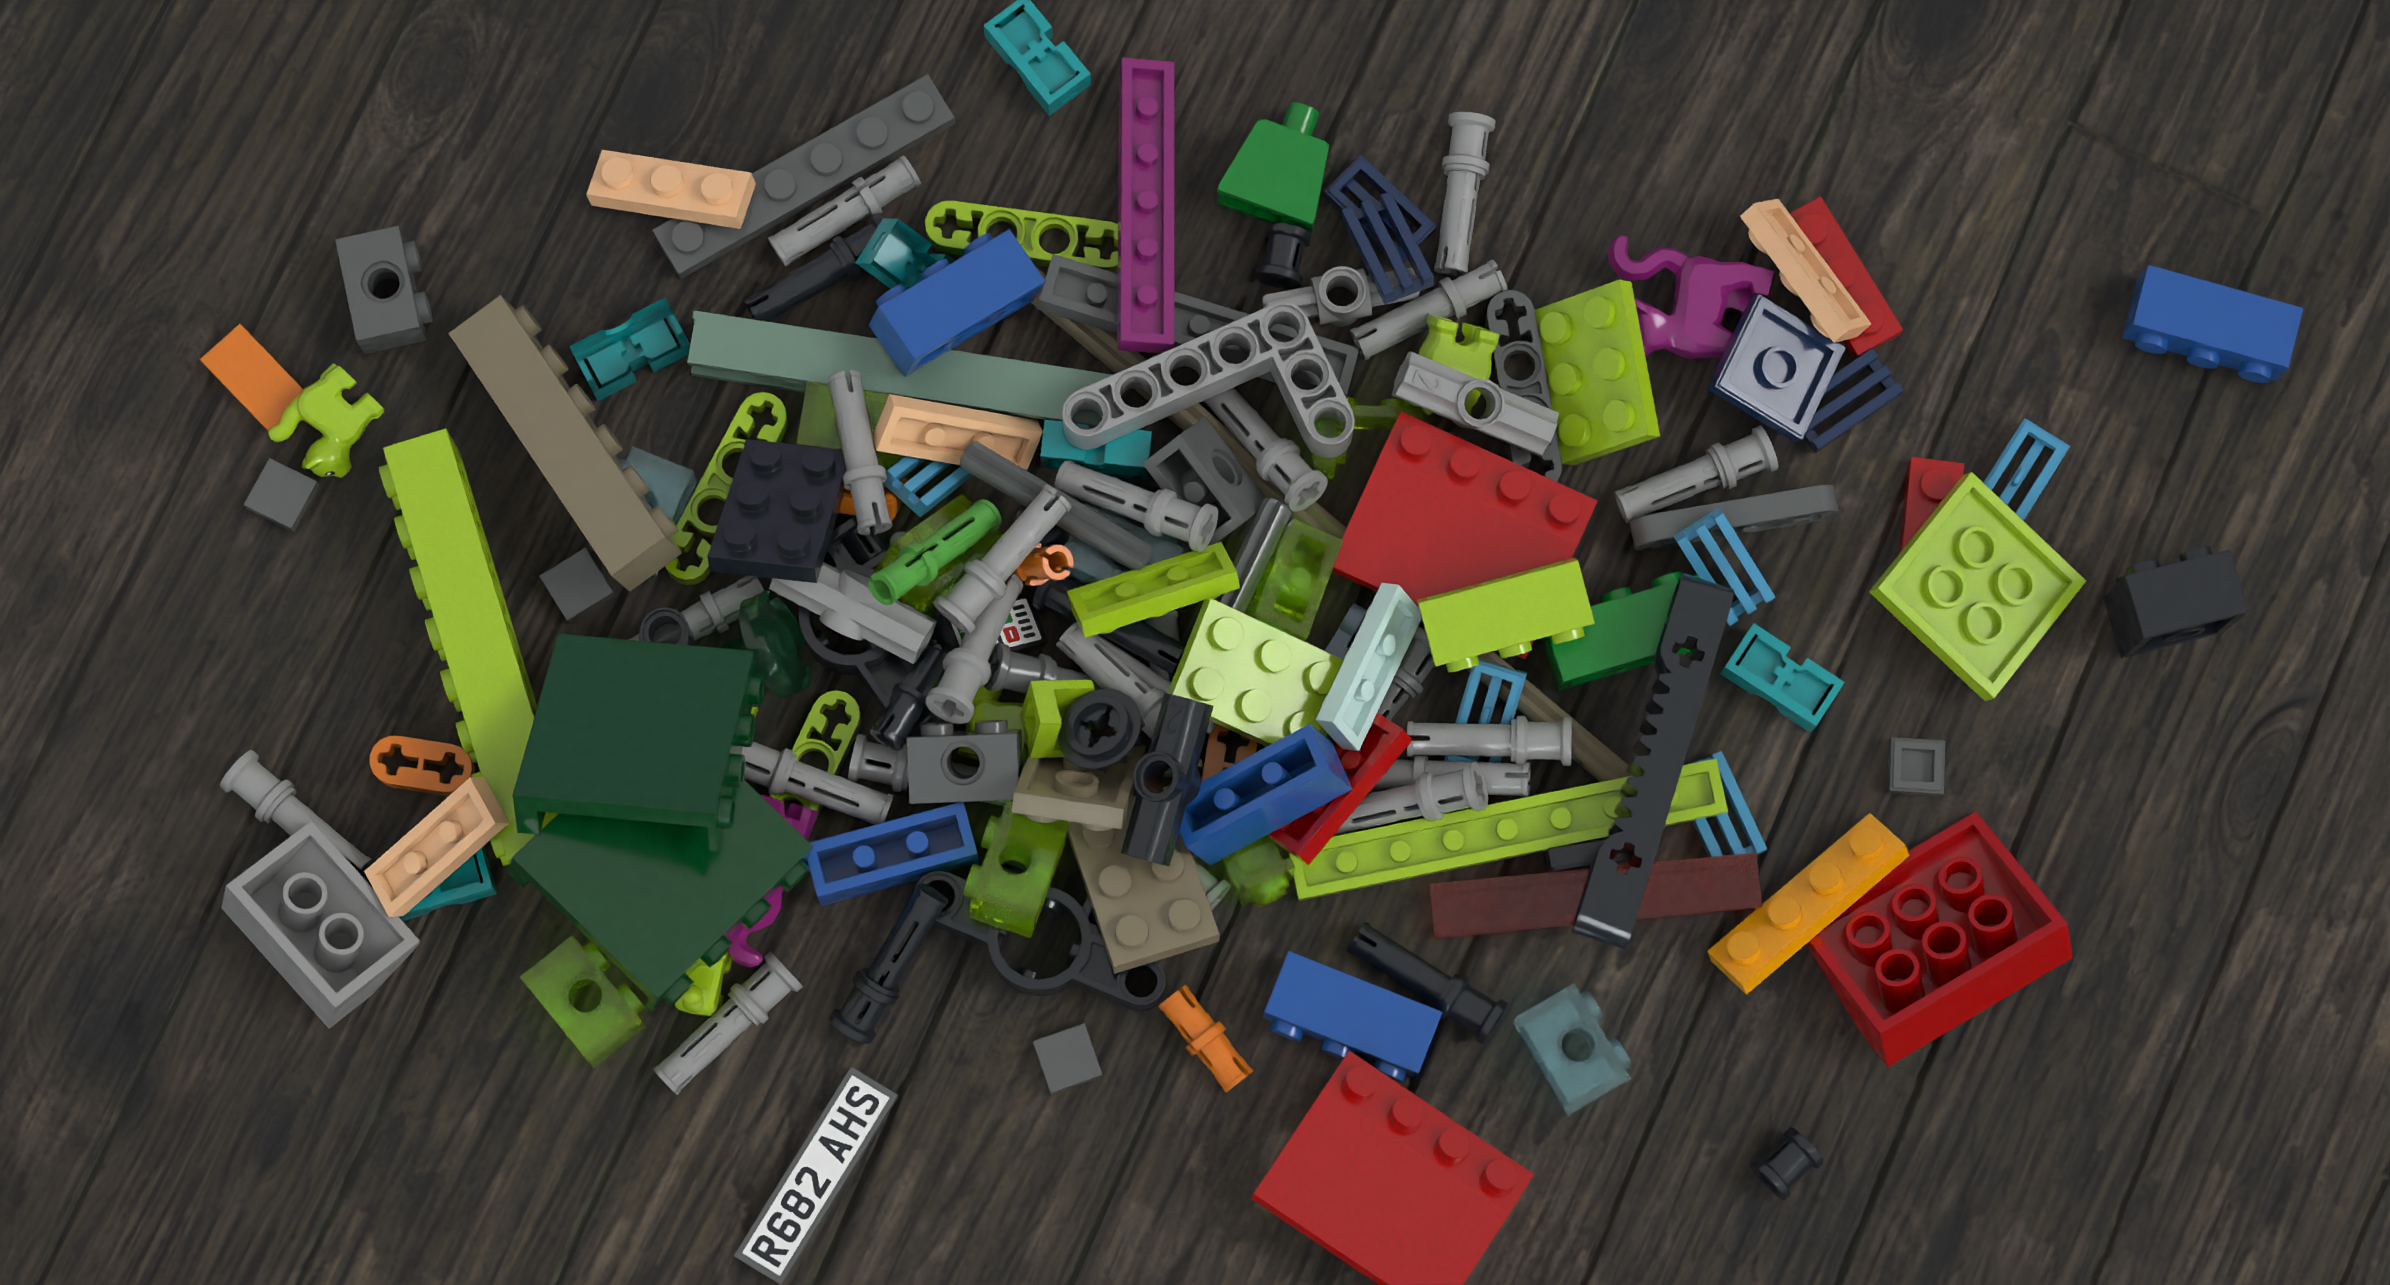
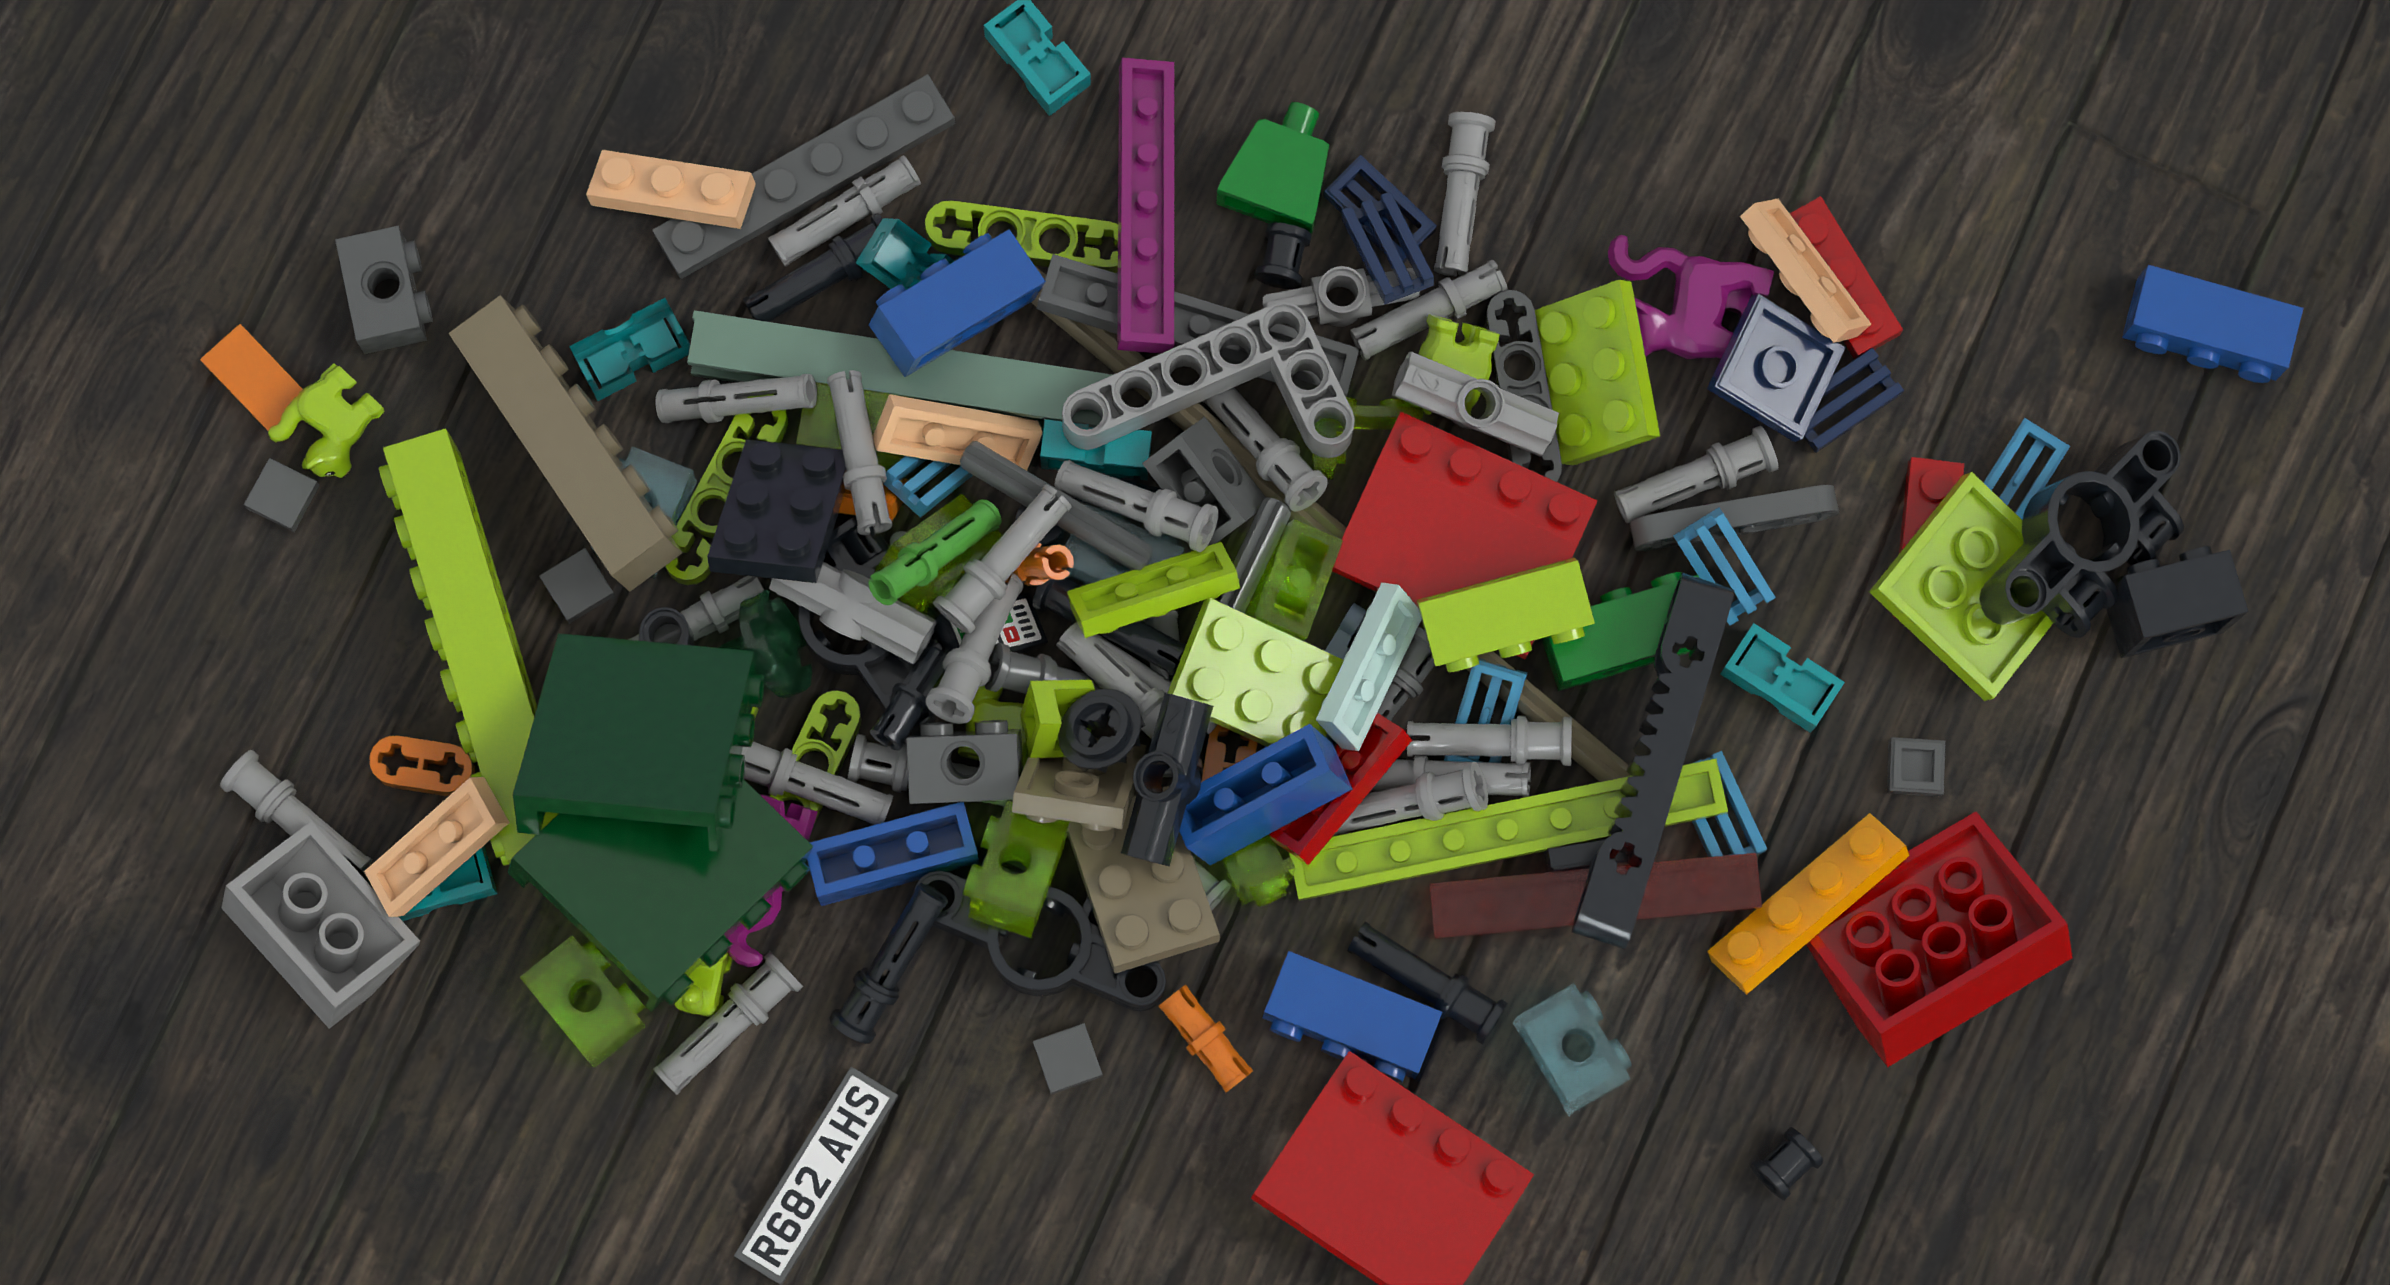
(681, 403): none -> light grey pin
(2130, 508): none -> black piece

